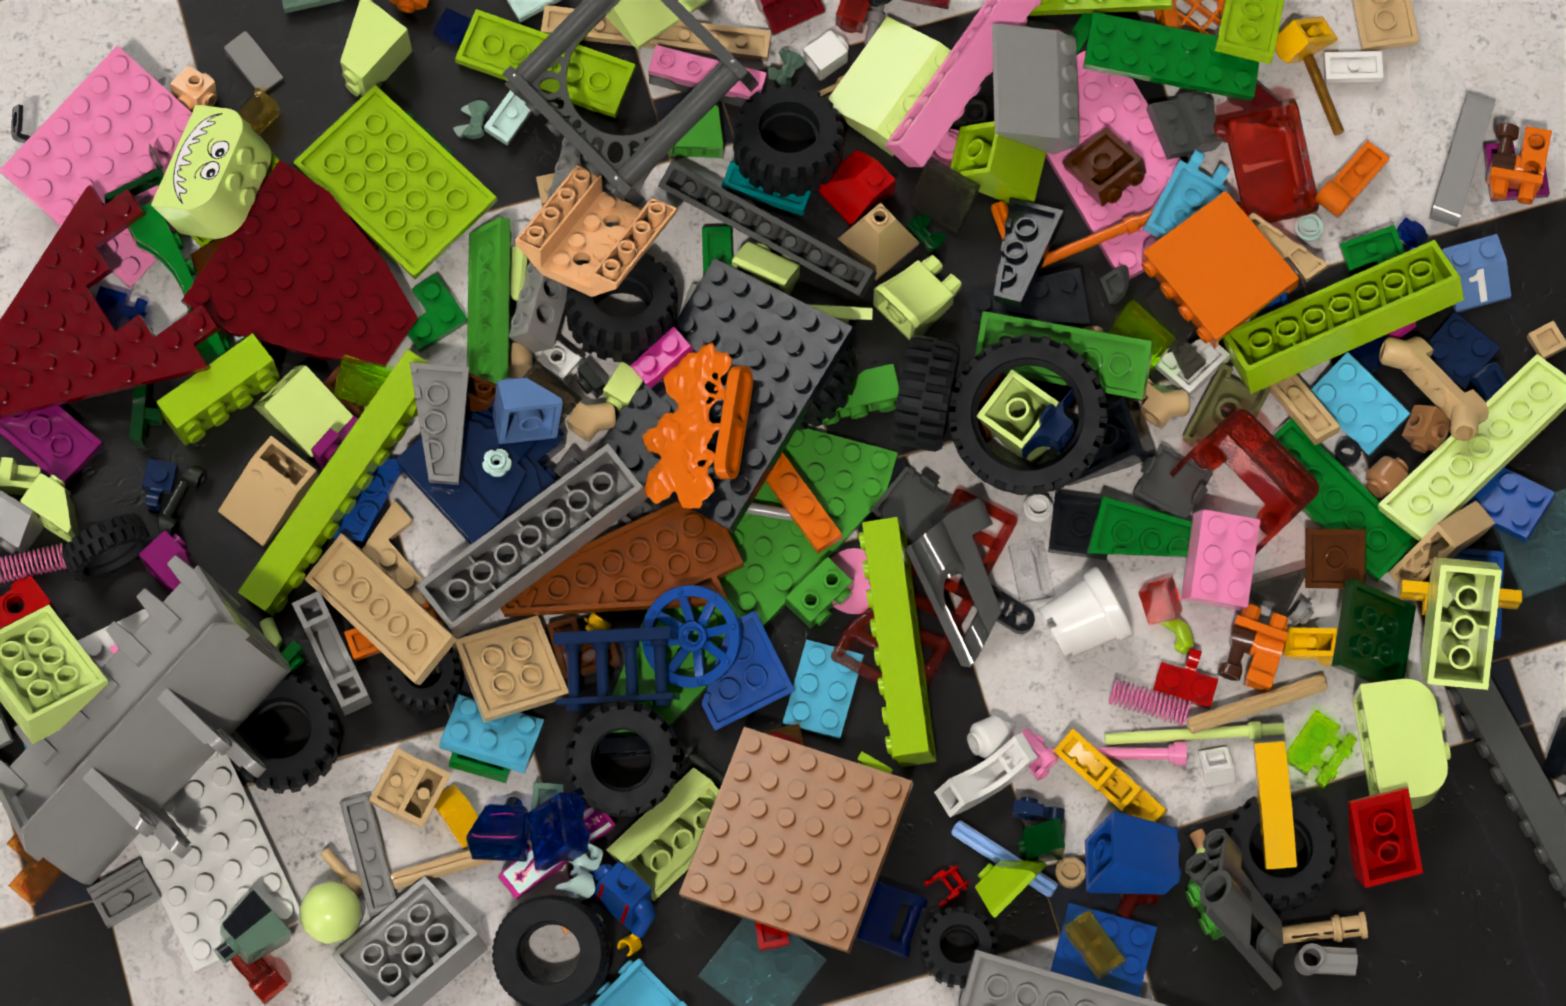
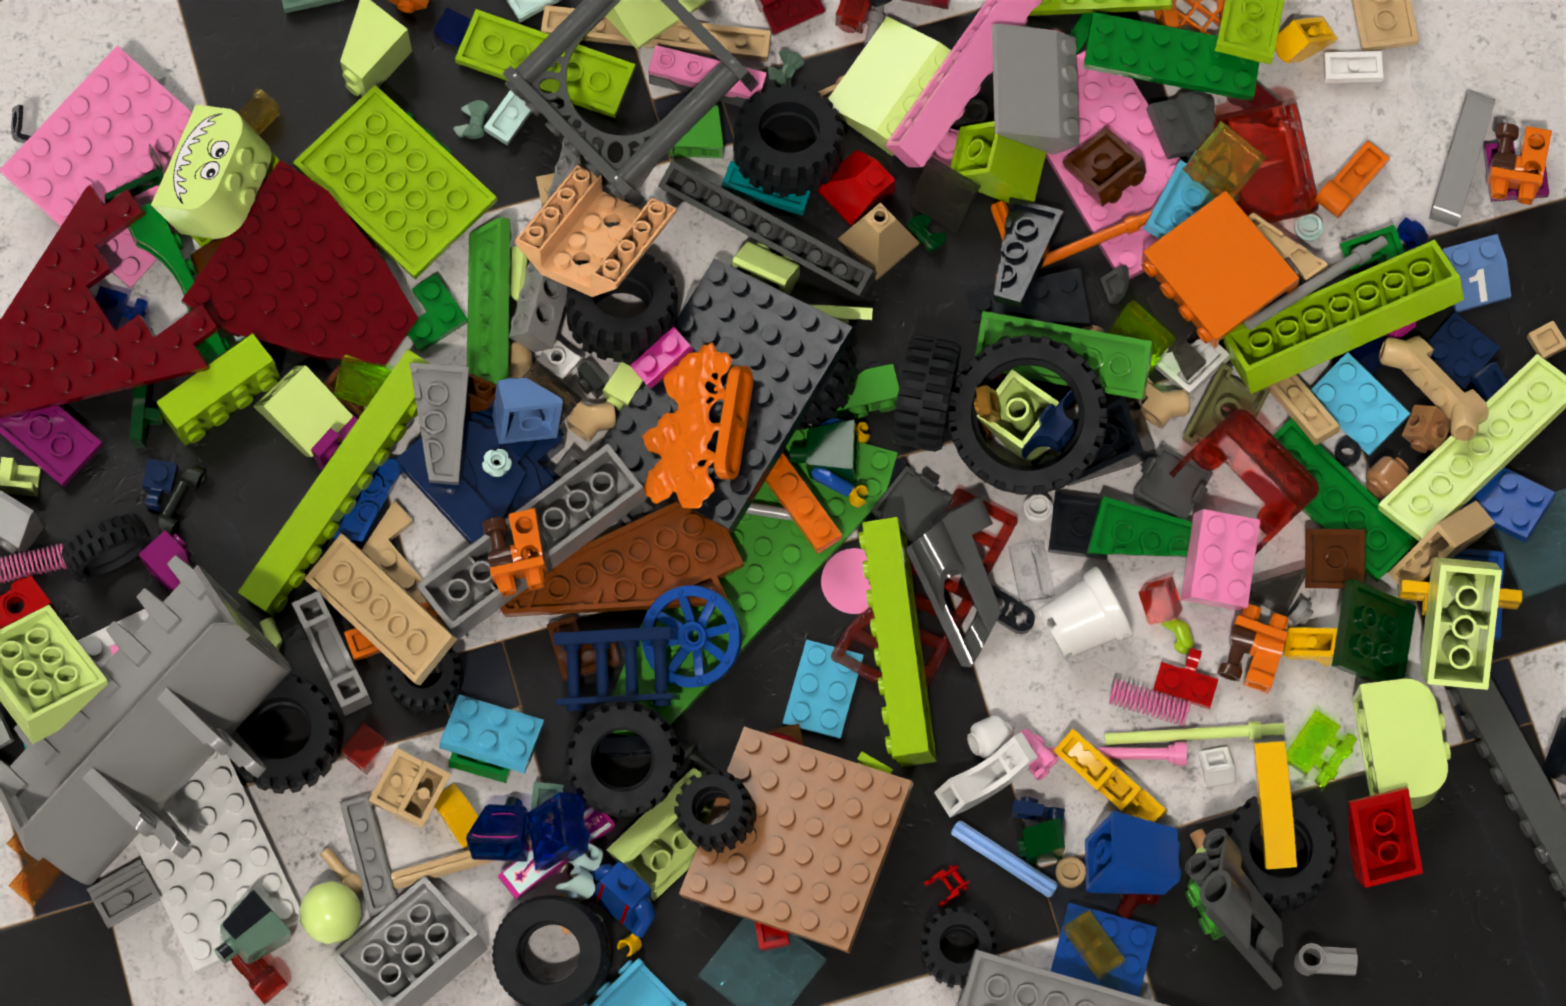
(52, 506): yellowish green slope -> none
(194, 88): light nougat brick -> none
(252, 62): light grey slope -> none
(268, 491): tan slope -> none
(294, 655): green plate -> none
(363, 748): none -> clear red panel
(511, 669): tan plate -> none
(519, 560): none -> orange hips
(596, 622): yellow plate -> none
(702, 791): none -> black tyre
(717, 245): green plate -> none
(752, 681): blue plate -> none
(815, 595): bright green brick -> none
(826, 54): white brick -> none
(833, 456): none -> dark green torso
(882, 916): clear blue plate -> none
(916, 297): yellowish green hips -> none
(987, 404): none -> pearl gold plate
(1005, 882): lime slope -> none
(1224, 162): none -> clear yellow slope
(1257, 704): tan axle -> none
(1323, 95): pearl gold bar -> none
(1334, 928): tan pin -> none
(1358, 256): none -> light grey bar

